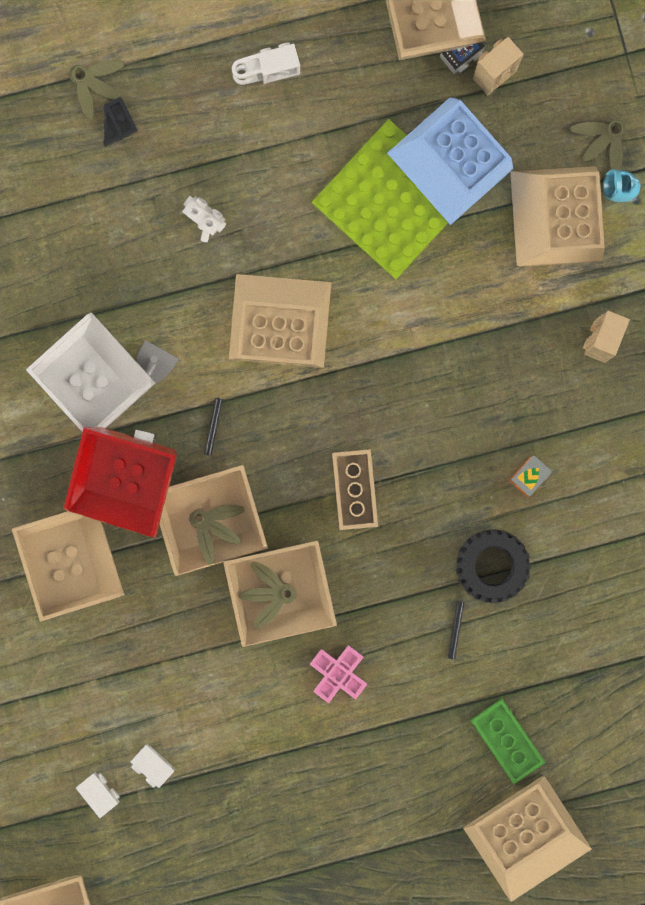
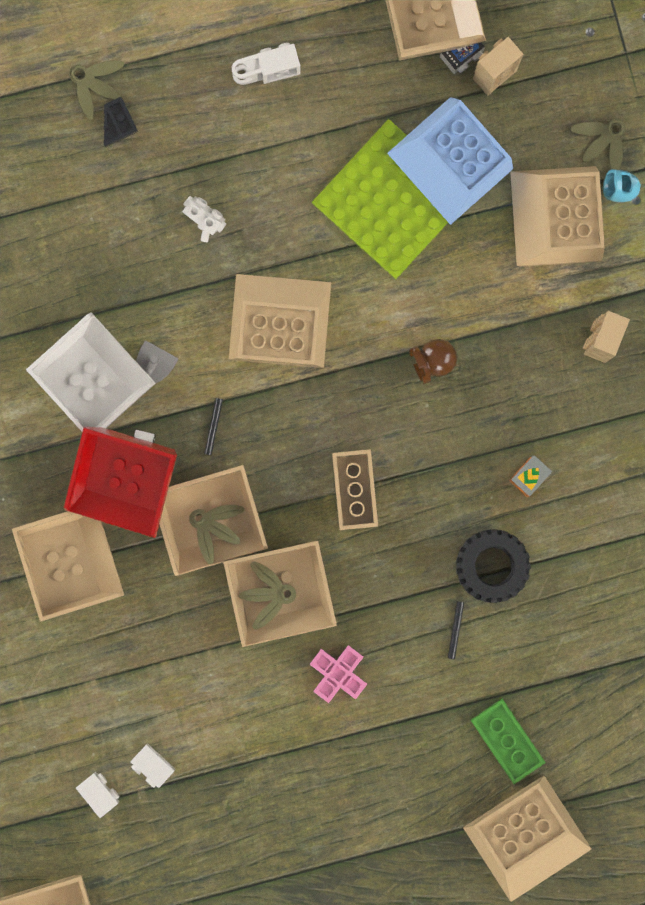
(434, 359): none -> reddish brown tile

